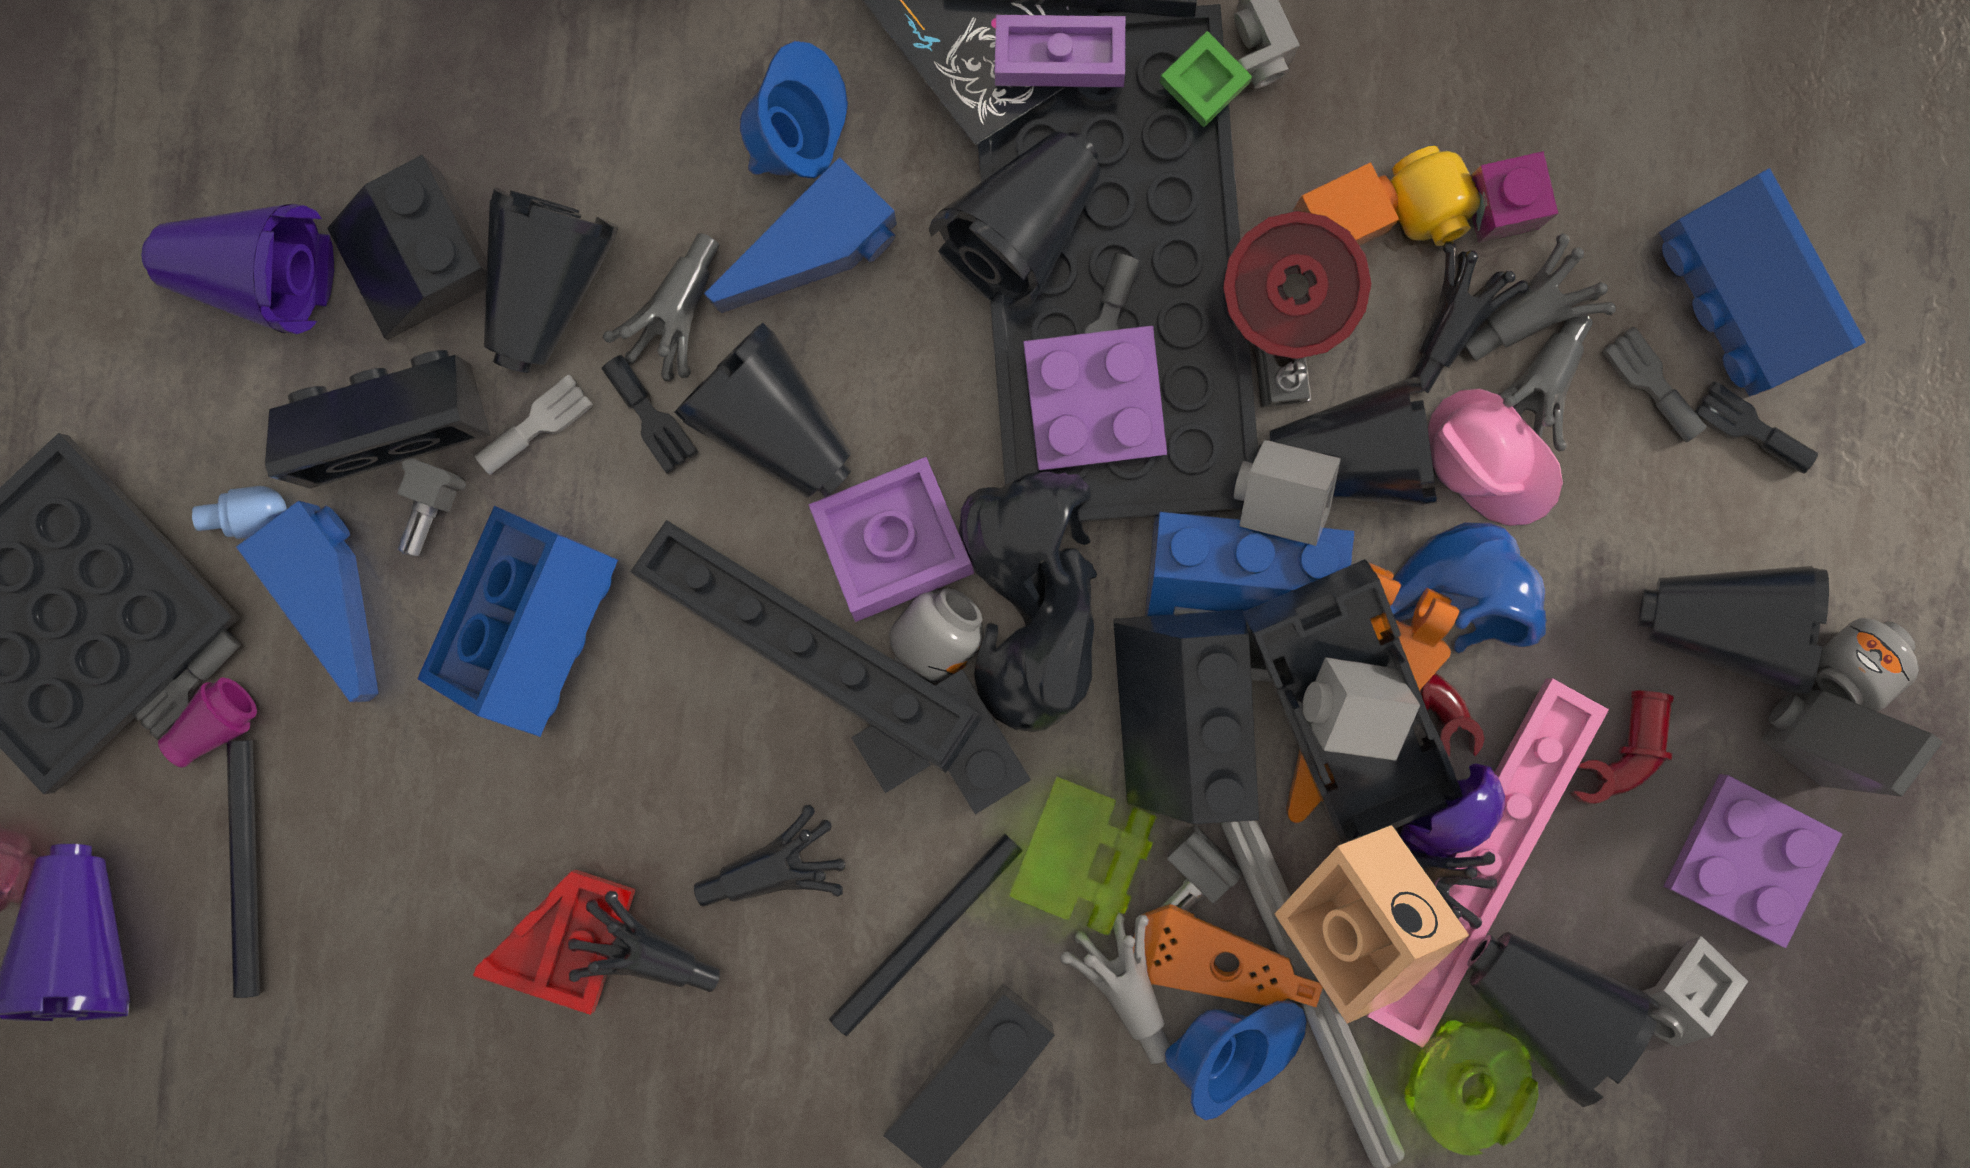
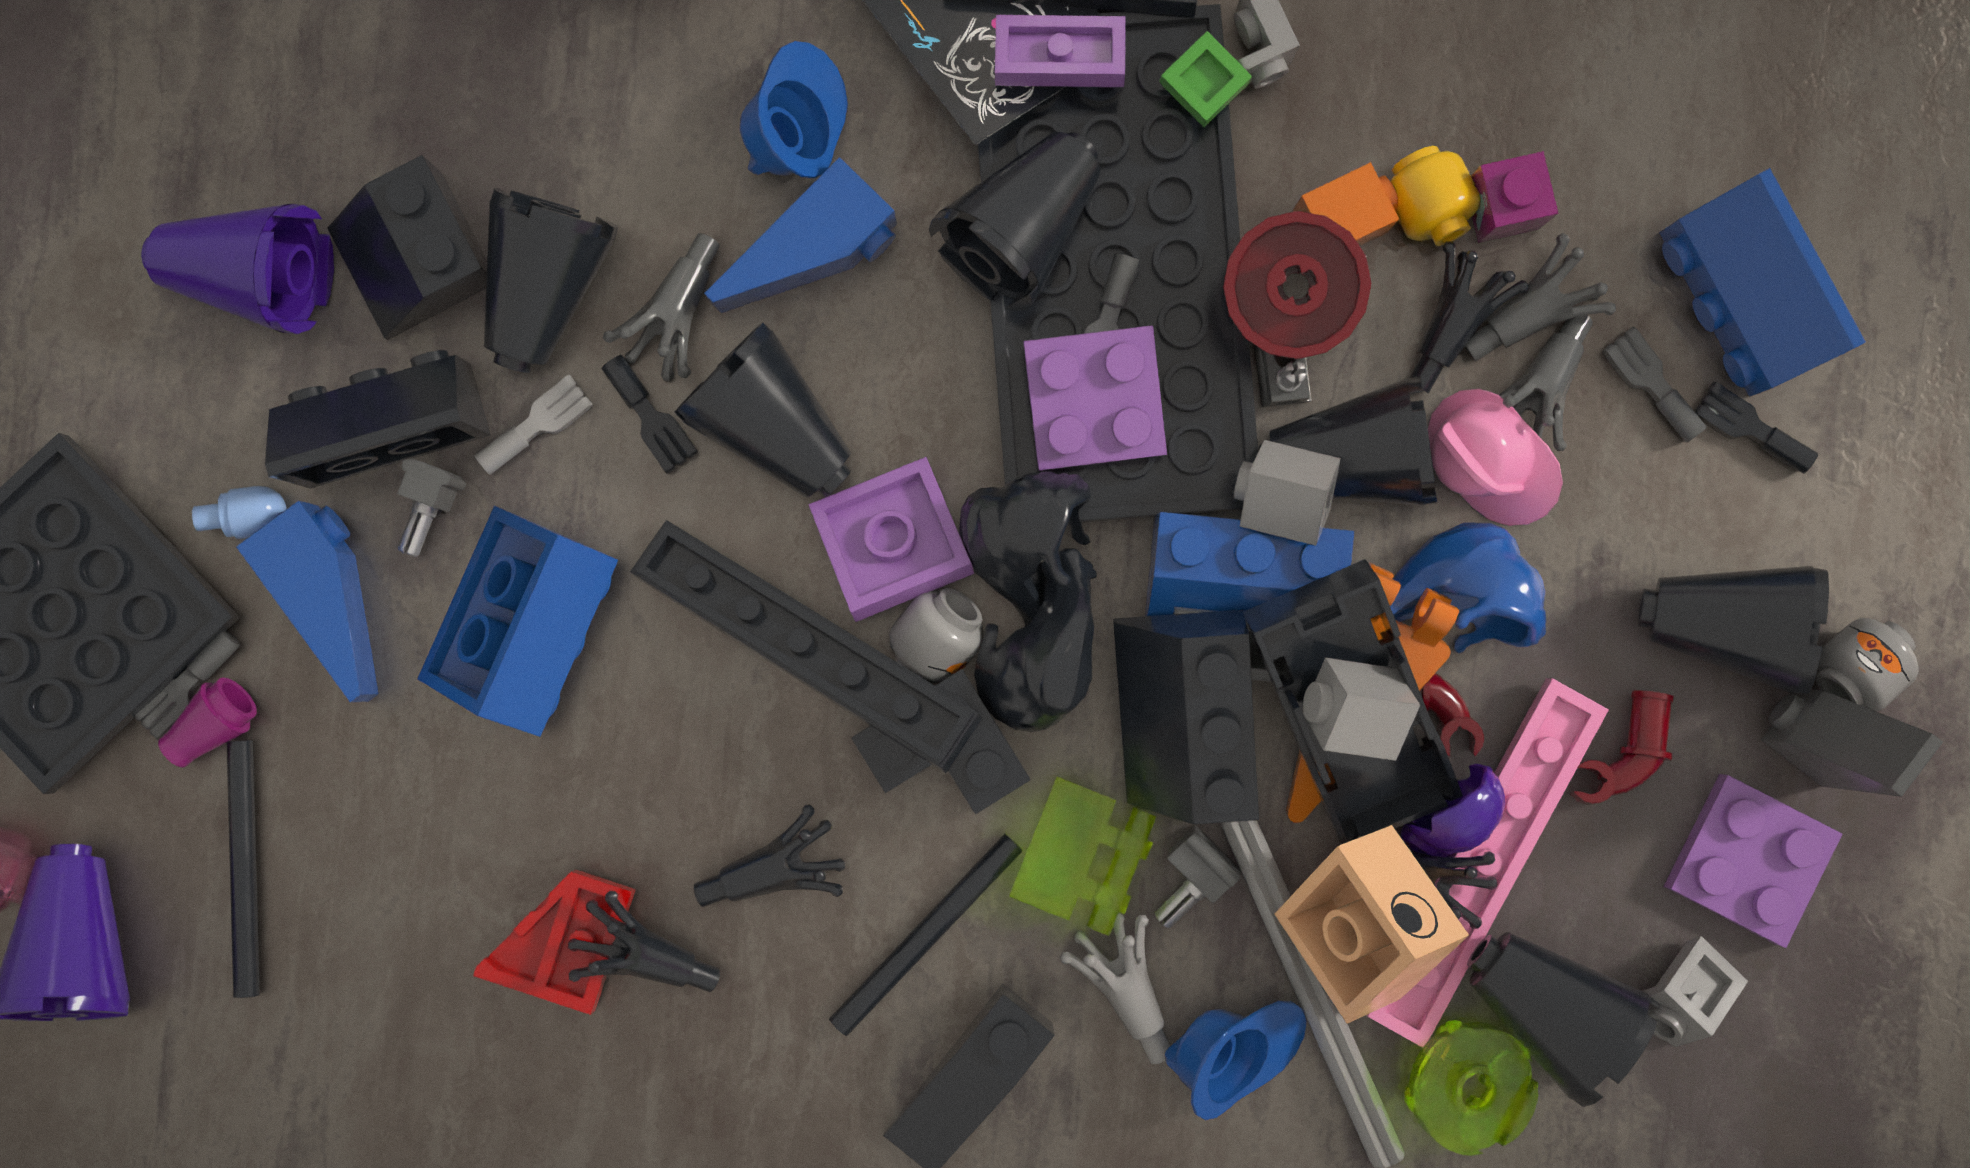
(1194, 966): orange piece -> none

